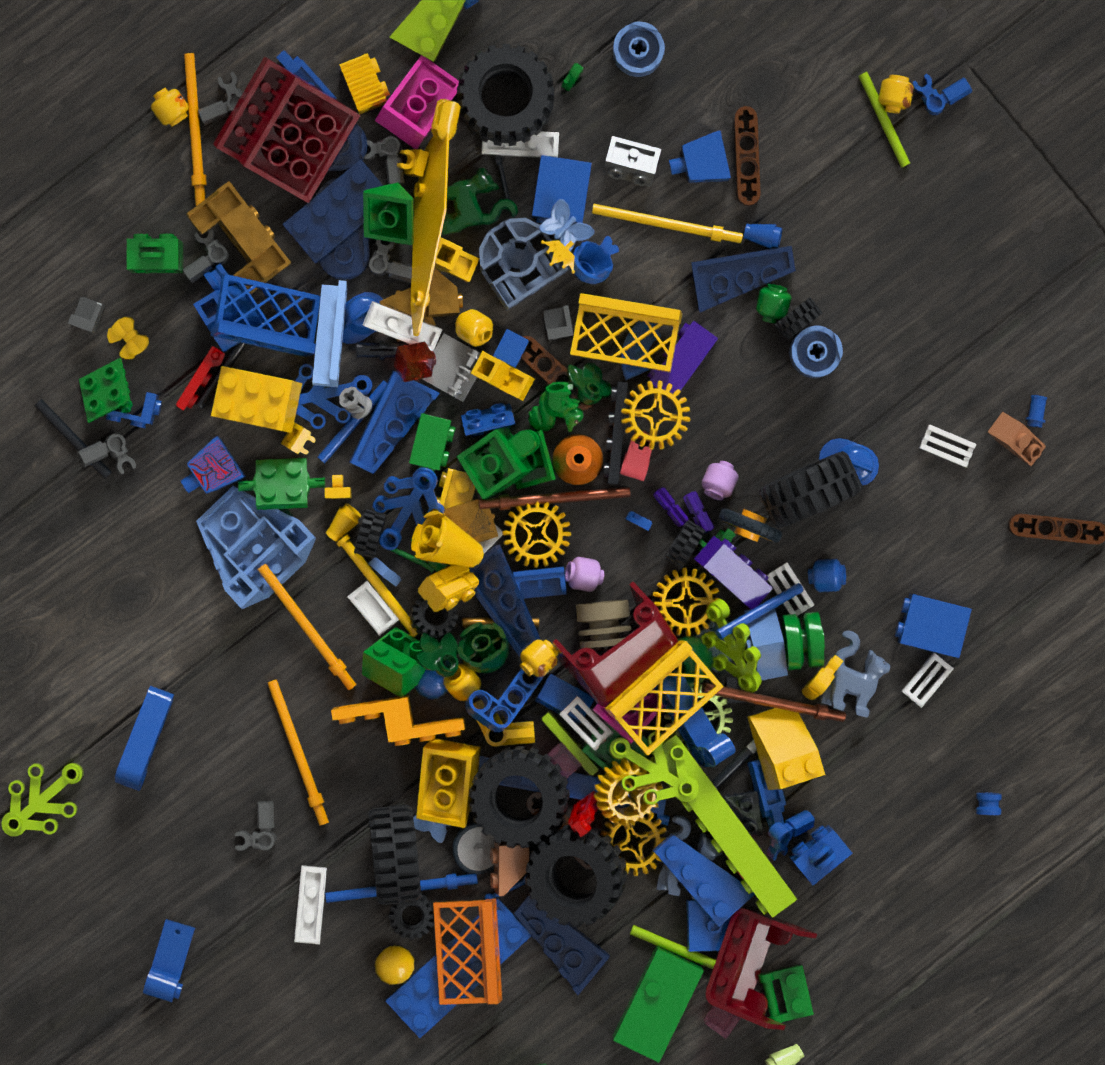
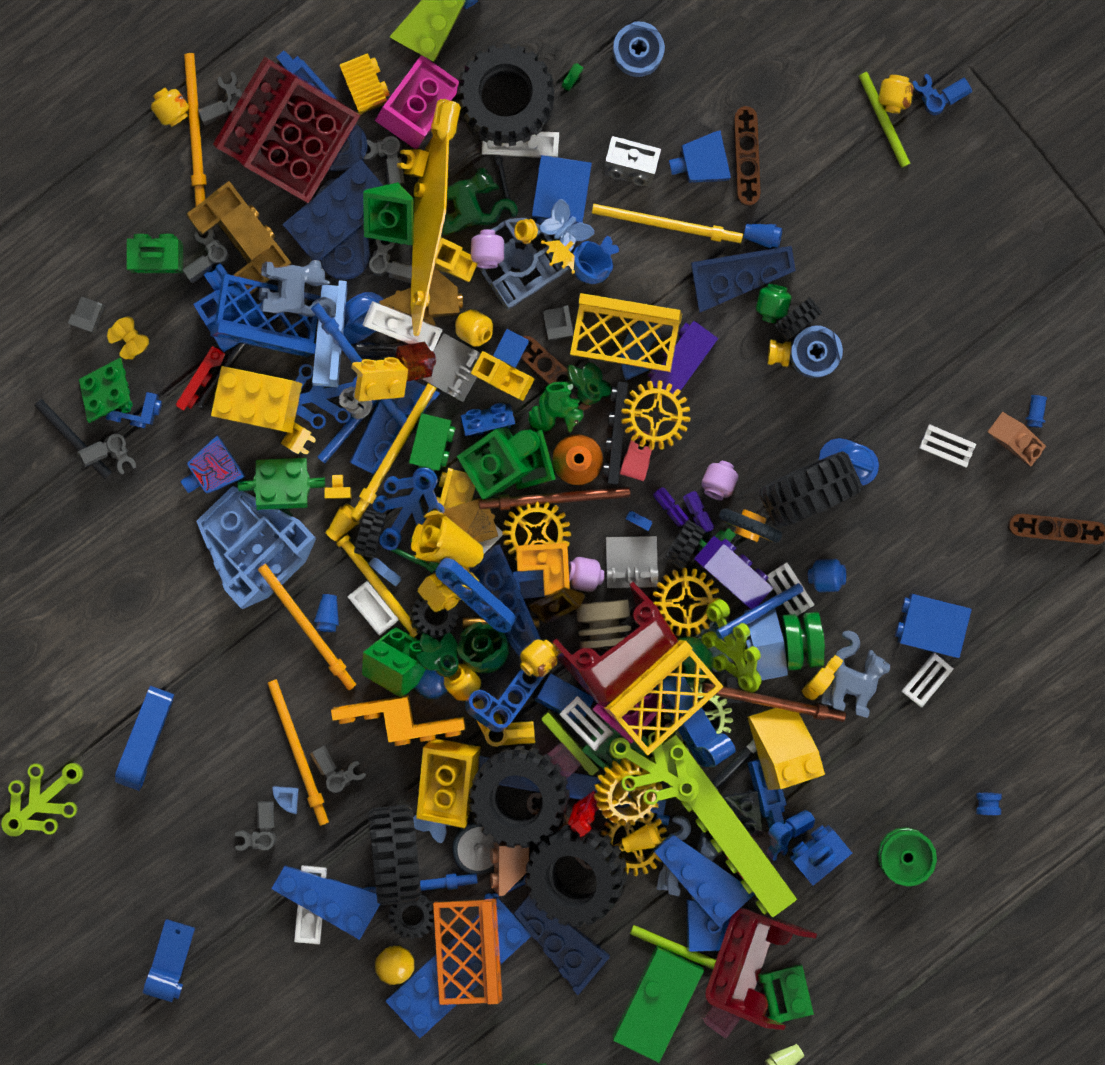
(287, 798): none -> medium blue tile
(291, 289): none -> sand blue animal
(327, 614): none -> blue cone
(331, 327): none -> blue bar
(334, 901): none -> blue wing
(335, 780): none -> dark grey bar
(368, 494): none -> yellow bar
(380, 379): none -> yellow bracket
(455, 576): none -> blue beam
(487, 249): none -> lavender head
(525, 230): none -> yellow plate
(550, 559): none -> light orange tile
(557, 604): none -> dark brown slope
(631, 561): none -> light grey hinge
(643, 838): none -> yellow cone
(779, 353): none -> yellow wheel
(896, 845): none -> green wheel

